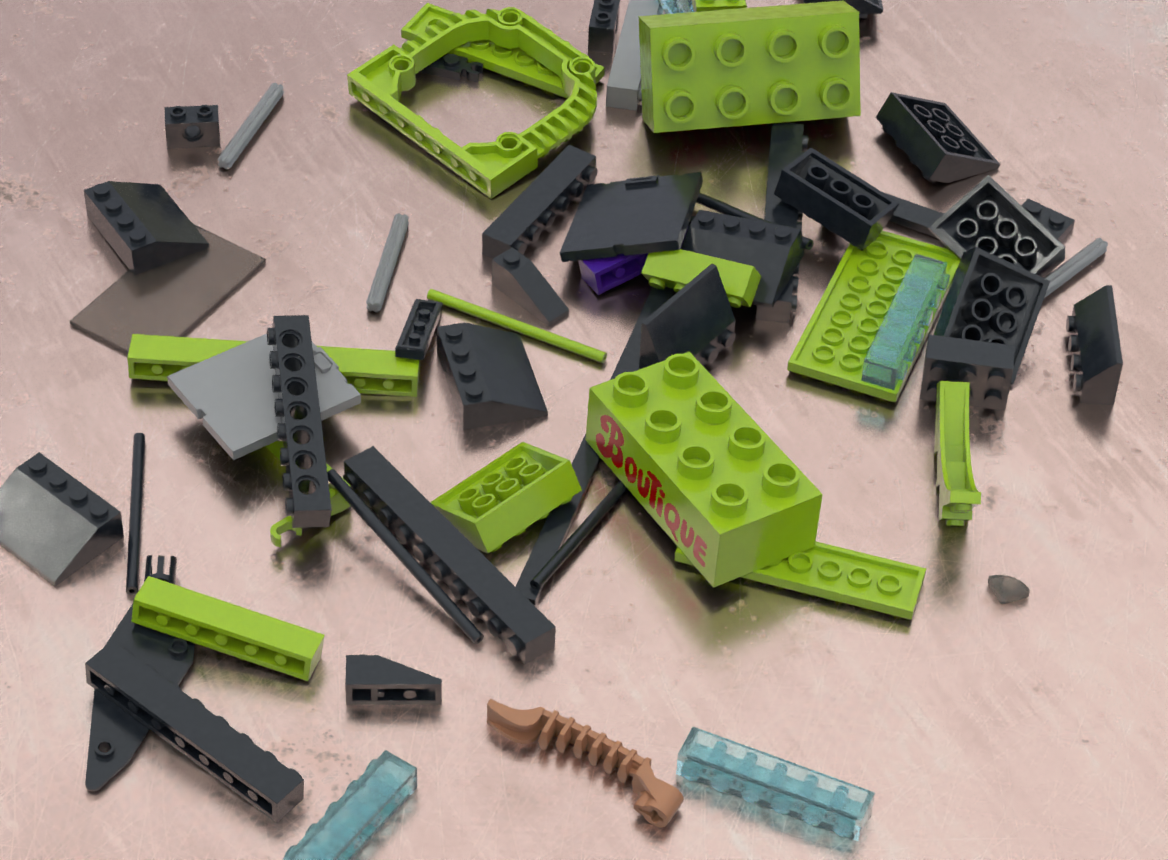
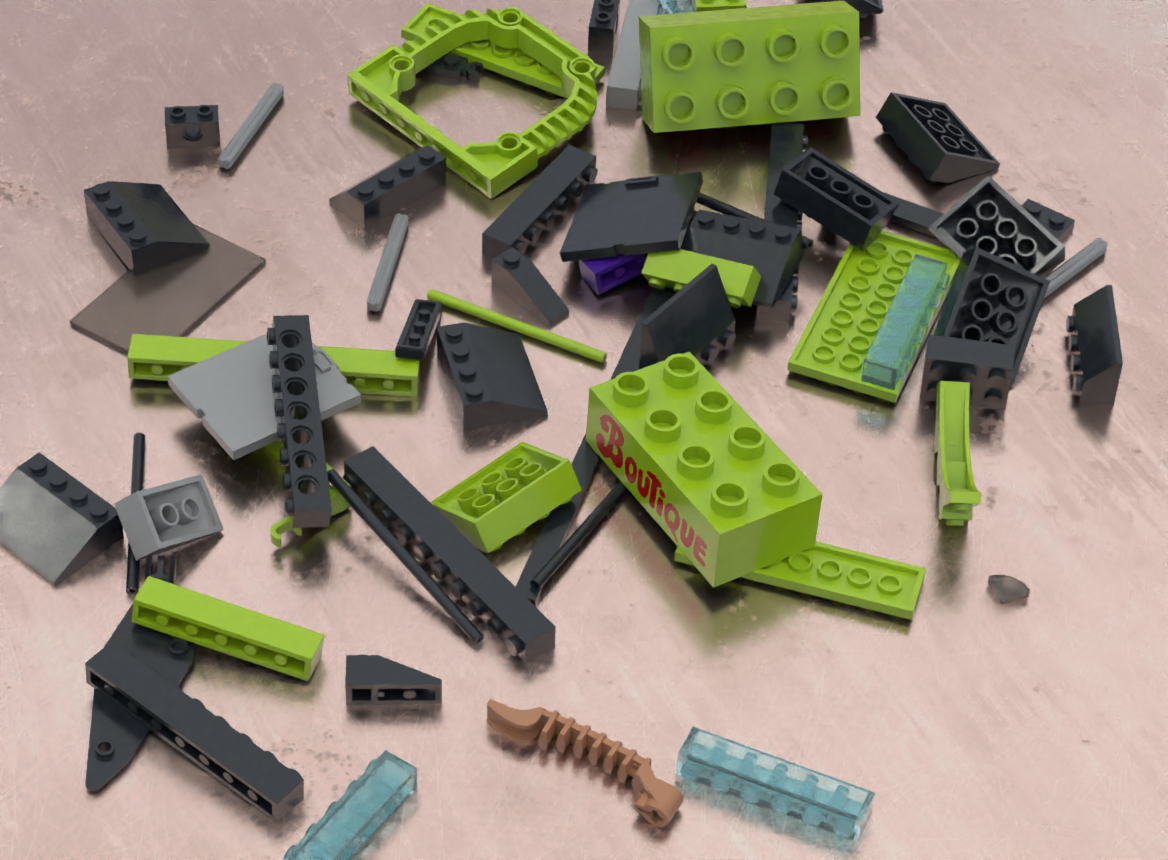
(168, 516): none -> light grey slope
(392, 187): none -> black slope

